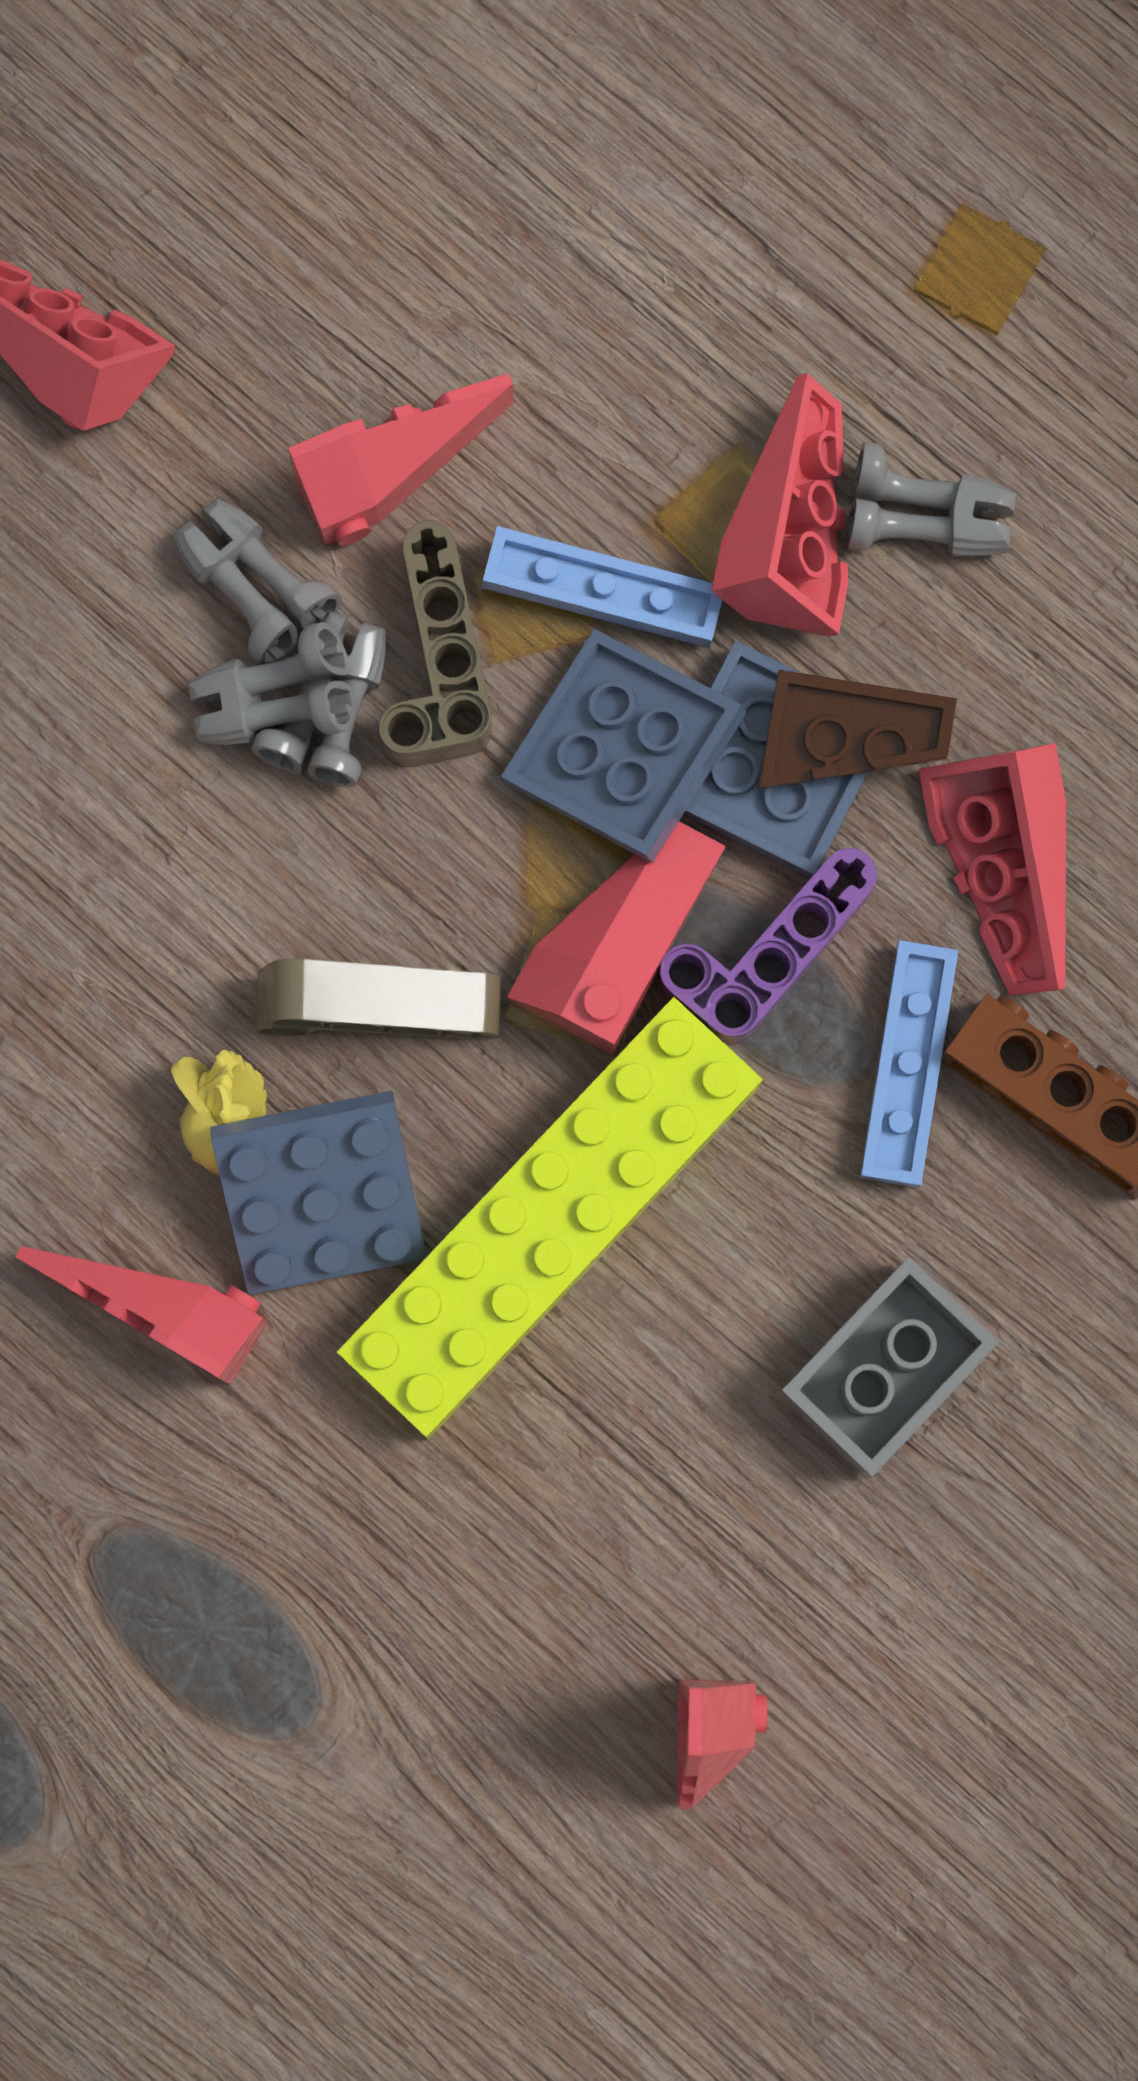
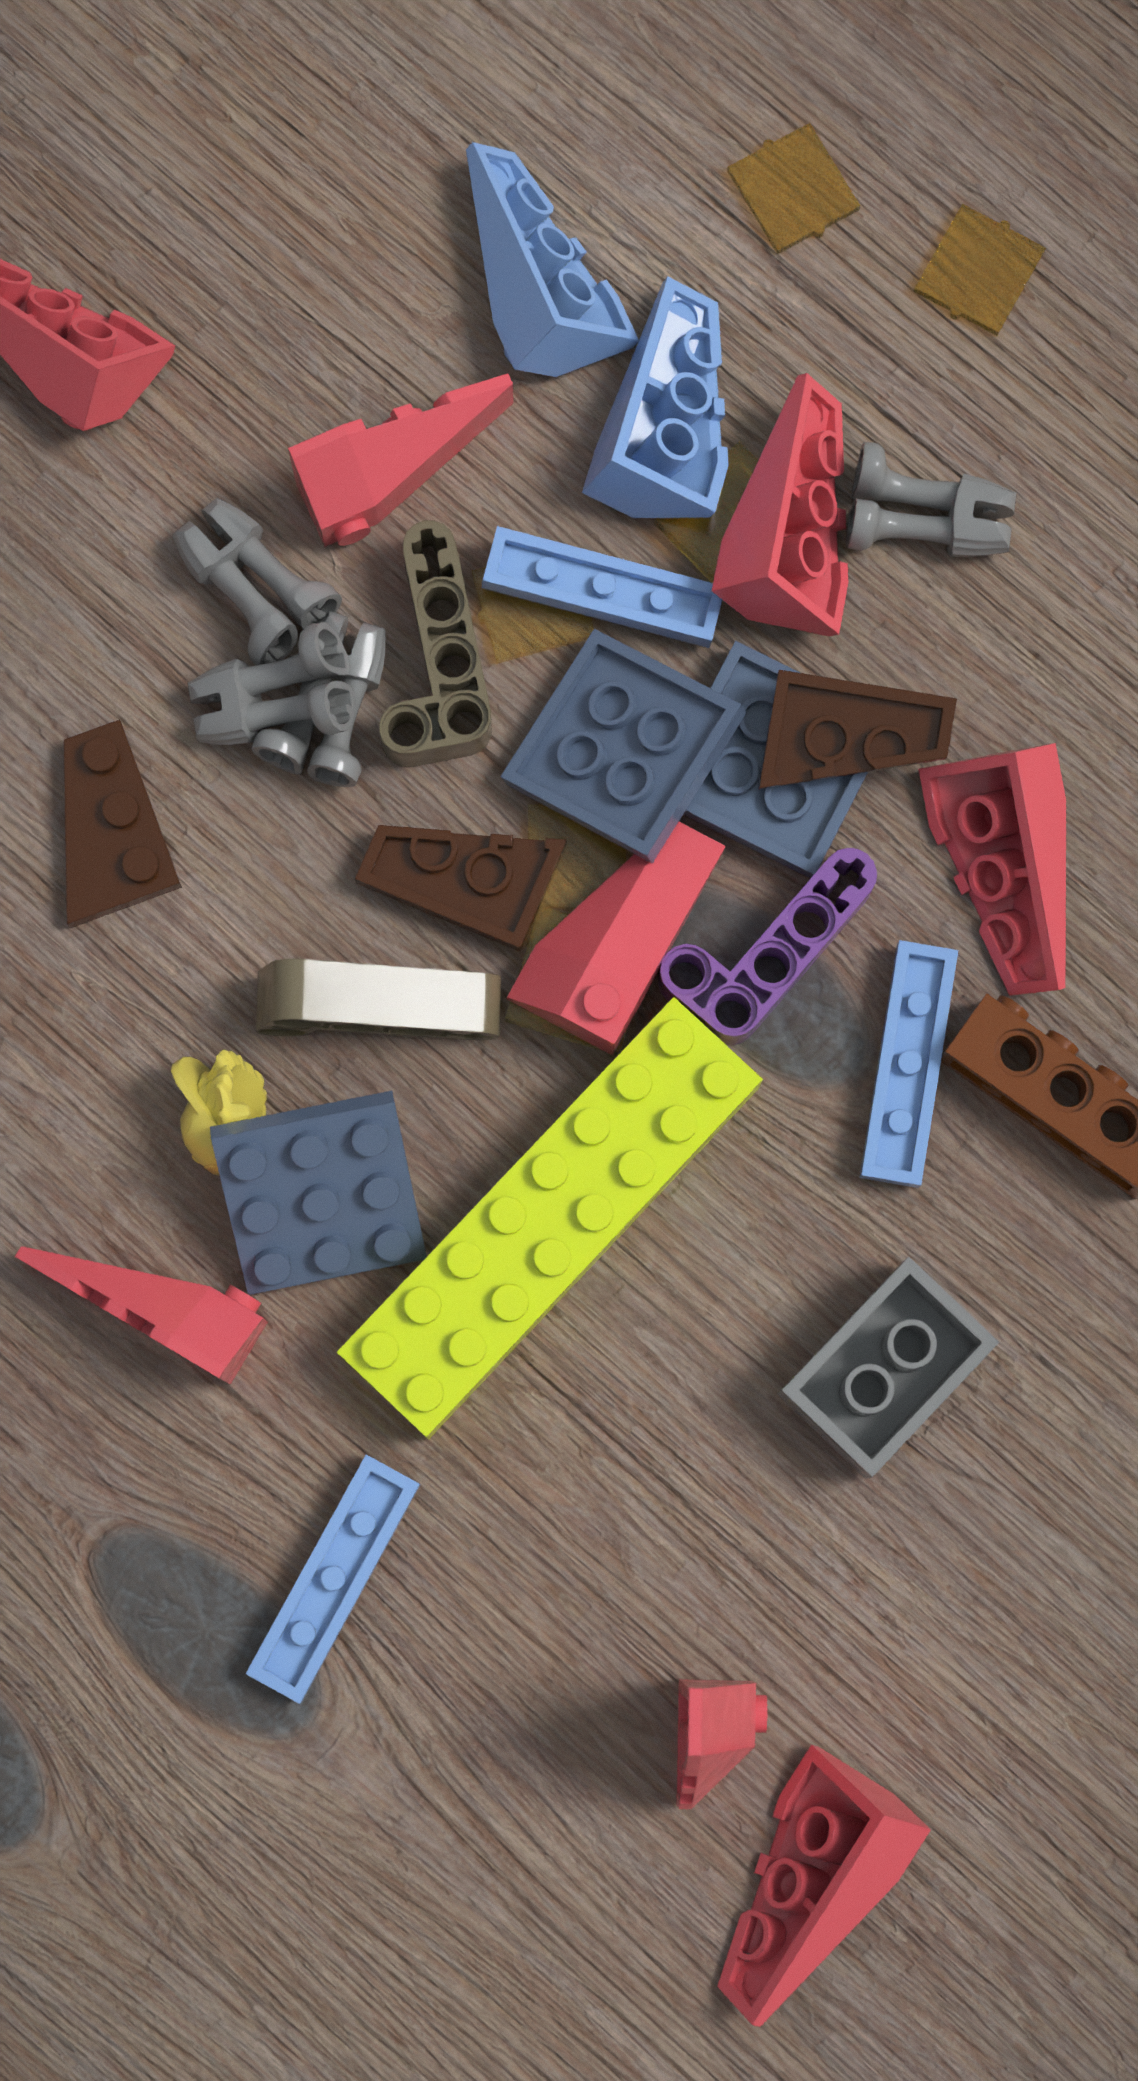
(110, 829): none -> reddish brown wing
(333, 1579): none -> light blue plate
(464, 879): none -> reddish brown wing
(538, 288): none -> light blue wedge
(664, 429): none -> light blue wedge
(793, 188): none -> clear yellow piece
(829, 1865): none -> coral wedge

